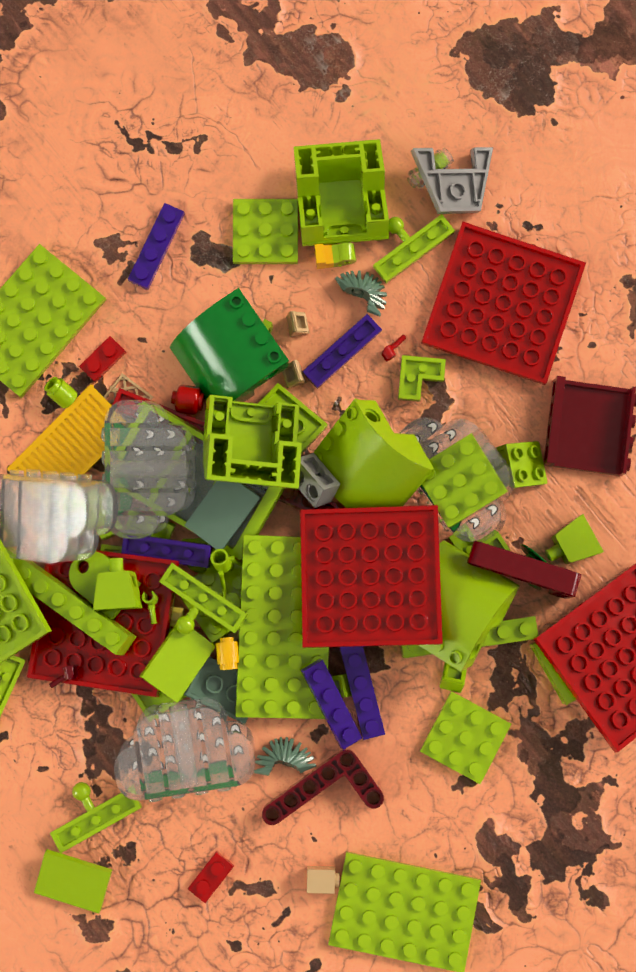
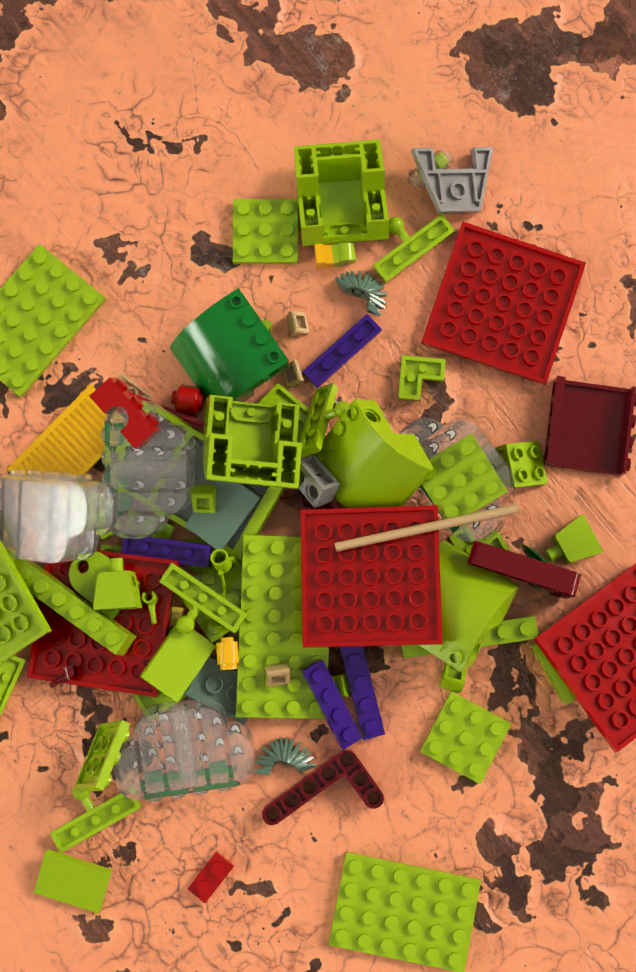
(60, 392): lime brick -> none
(102, 359): red plate -> none
(102, 756): none -> lime plate
(140, 426): none -> red arch
(156, 246): dark purple plate -> none
(204, 498): none -> lime slope
(277, 674): none -> tan slope
(318, 418): none -> lime plate
(322, 879): tan brick -> none
(388, 352): red hand -> none
(426, 527): none -> tan piece

